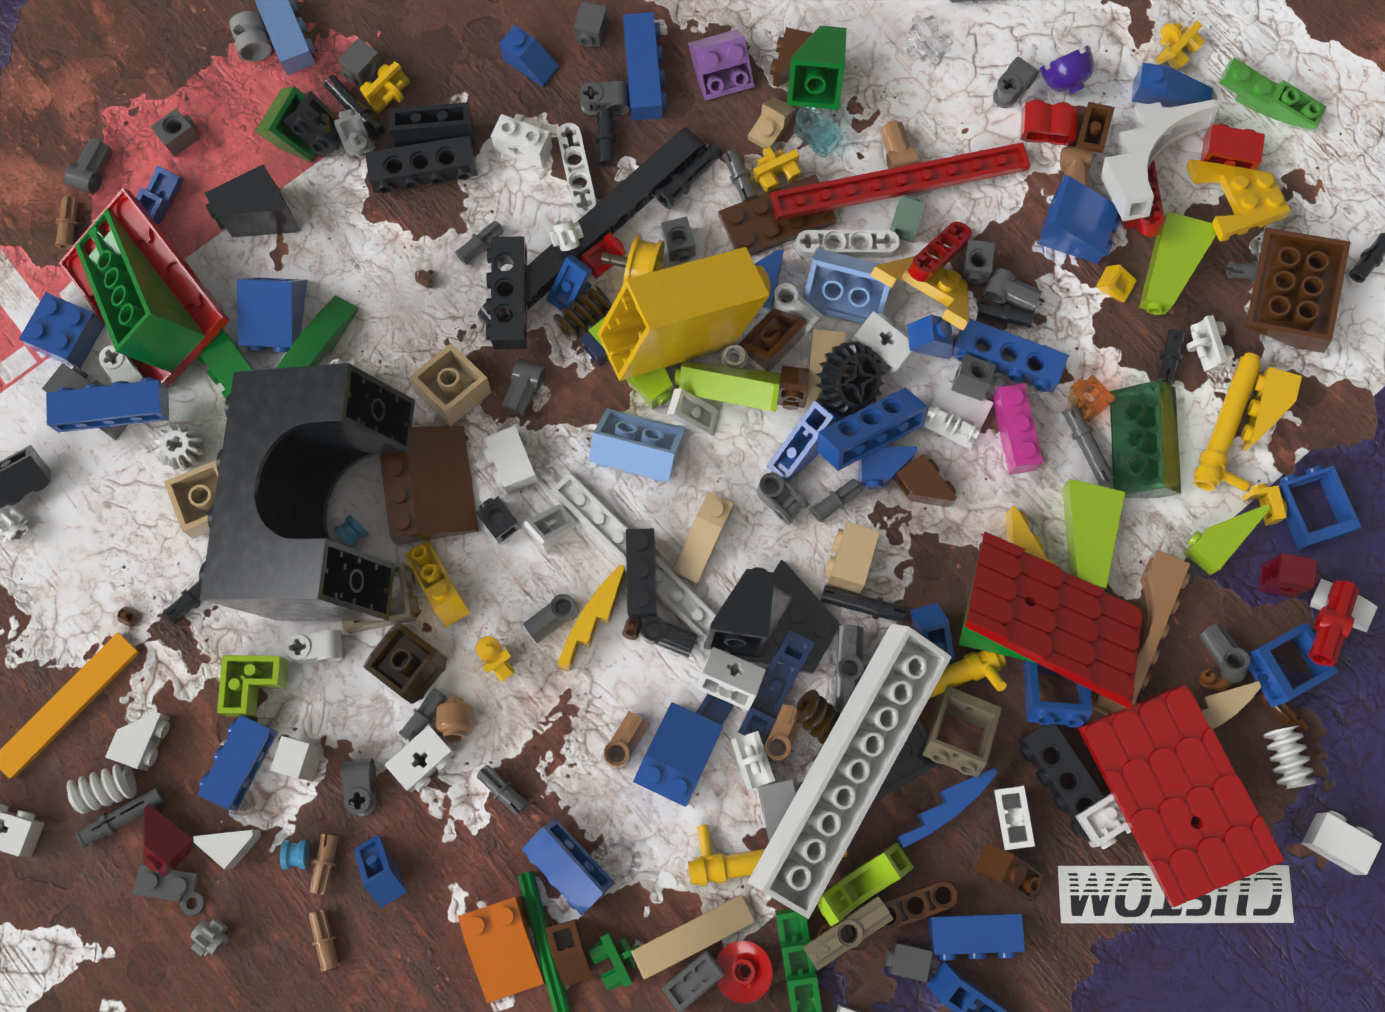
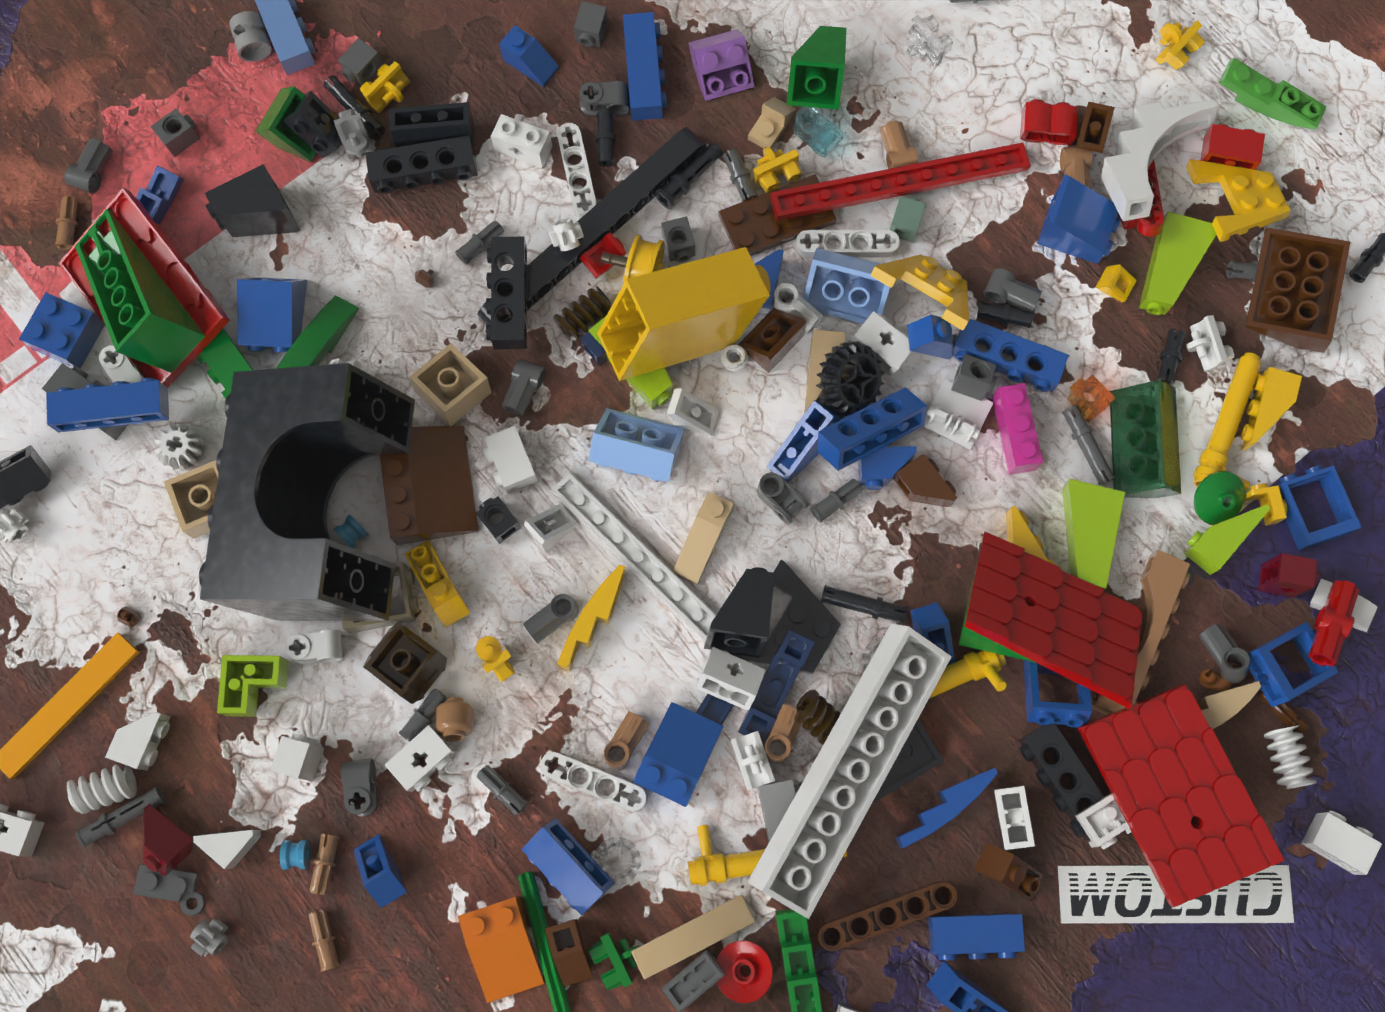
(189, 600): black pin -> none
(237, 763): blue brick -> none
(569, 283): blue slope -> none
(592, 785): none -> white beam
(632, 629): reddish brown rock -> none
(641, 573): black brick -> none
(671, 638): black piece -> none
(730, 384): lime slope -> none
(786, 47): reddish brown slope -> none
(793, 387): reddish brown slope -> none
(849, 651): dark grey piece -> none
(853, 557): tan brick -> none
(863, 883): lime arch -> none
(864, 920): dark tan piece -> none
(908, 961): dark grey brick -> none
(939, 250): red beam -> none
(980, 714): dark tan window -> none
(981, 252): dark grey brick -> none
(1014, 82): dark grey piece -> none
(1069, 71): dark purple cylinder -> none
(1168, 86): blue slope -> none
(1211, 494): none -> green dish

